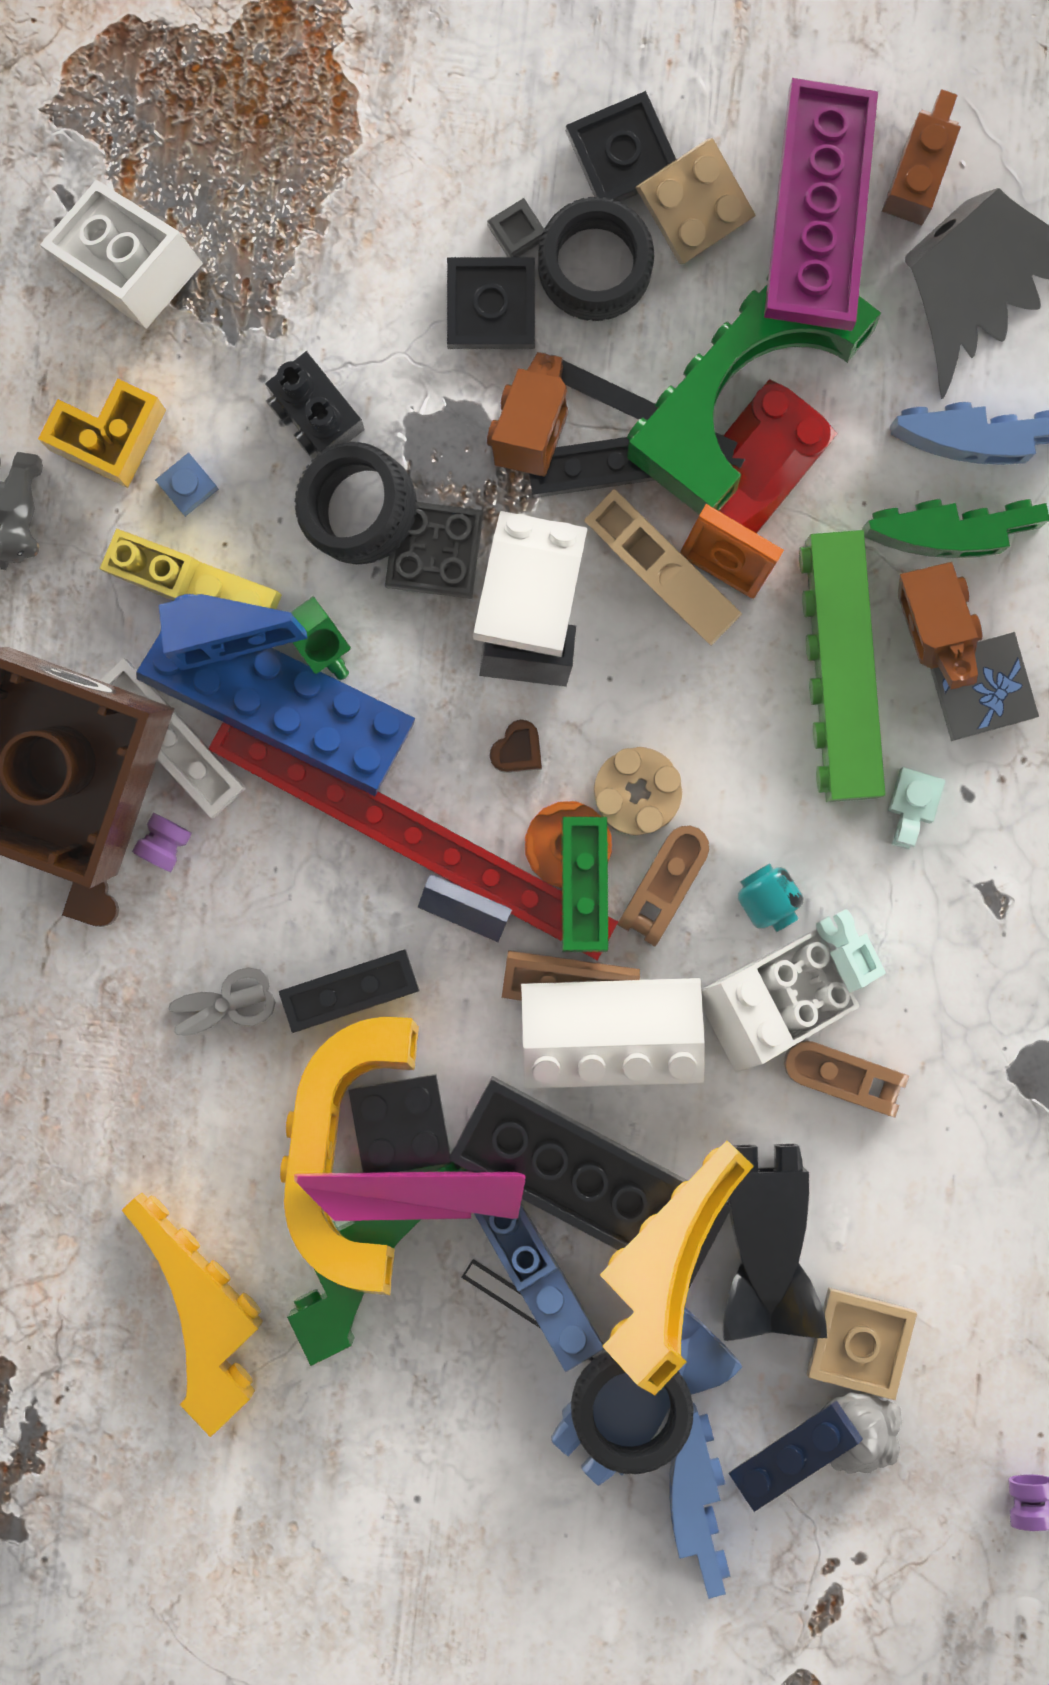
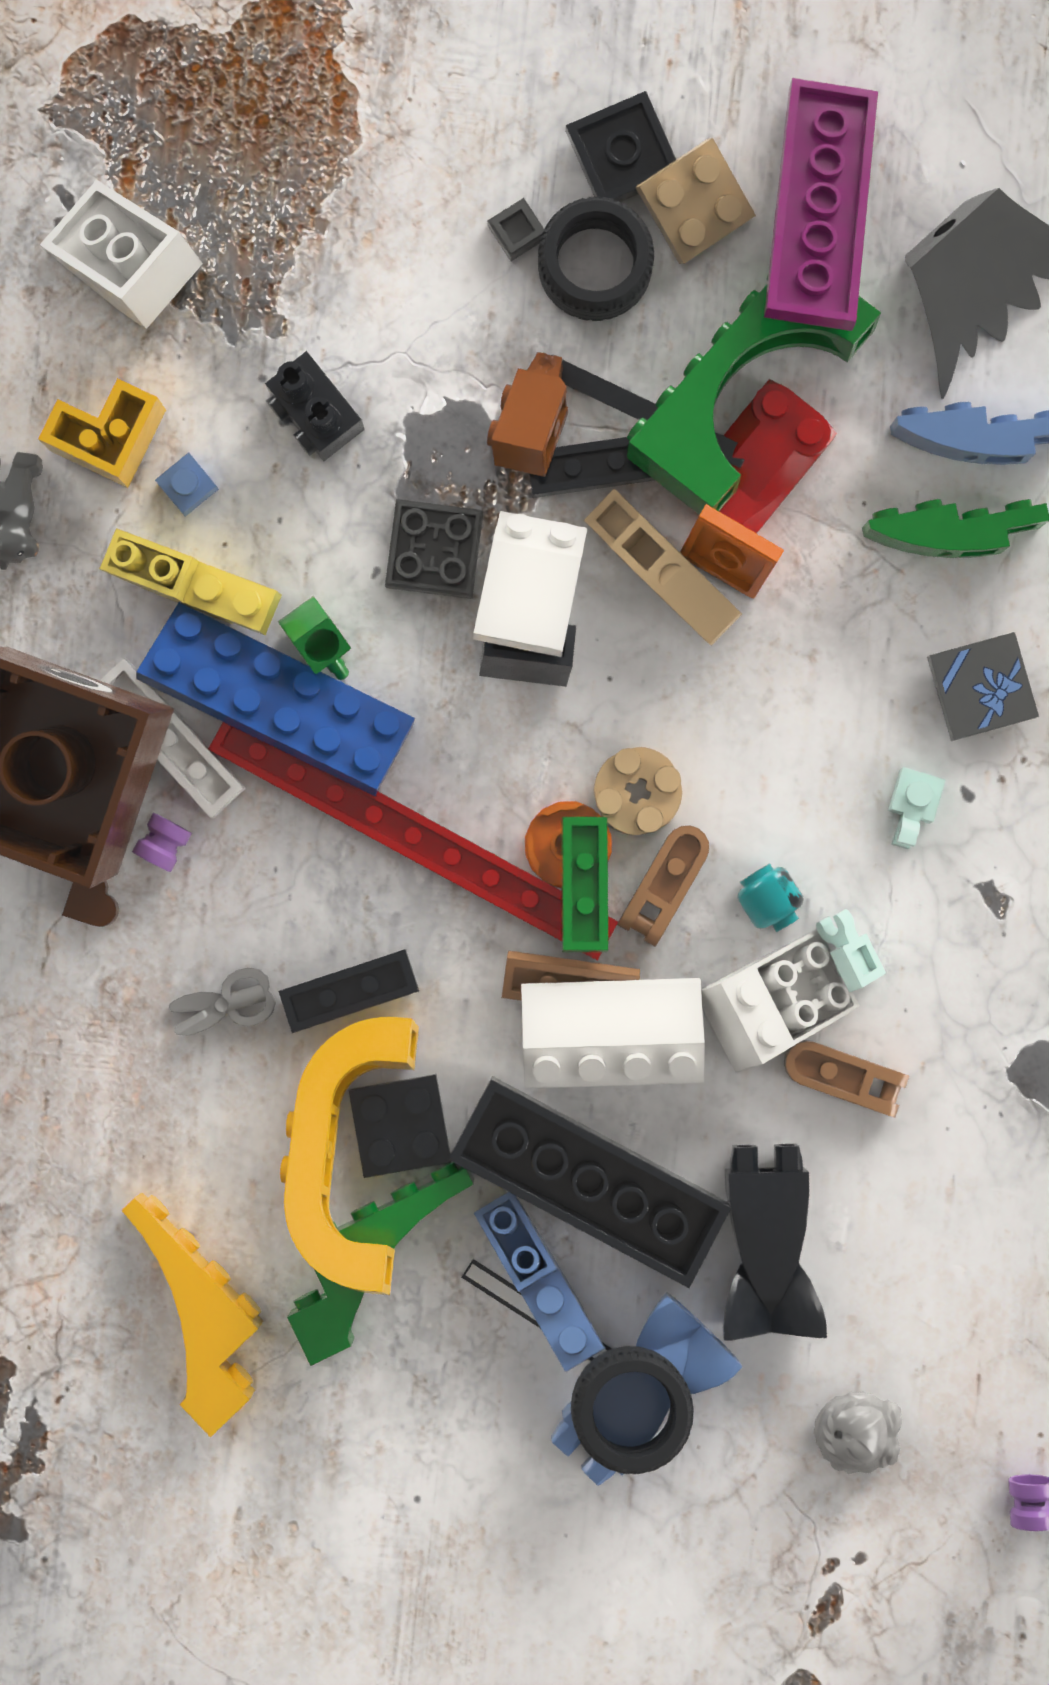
(214, 629): blue slope -> none
(321, 481): black tyre -> none
(414, 1194): dark pink wedge -> none
(464, 908): dark blue tile -> none
(491, 302): black plate -> none
(518, 749): reddish brown tile -> none
(657, 1270): yellow arch -> none
(692, 1485): medium blue slope -> none
(795, 1456): dark blue plate -> none
(843, 666): bright green brick -> none
(863, 1344): tan plate -> none
(923, 162): dark orange hinge -> none
(941, 622): dark orange hinge -> none

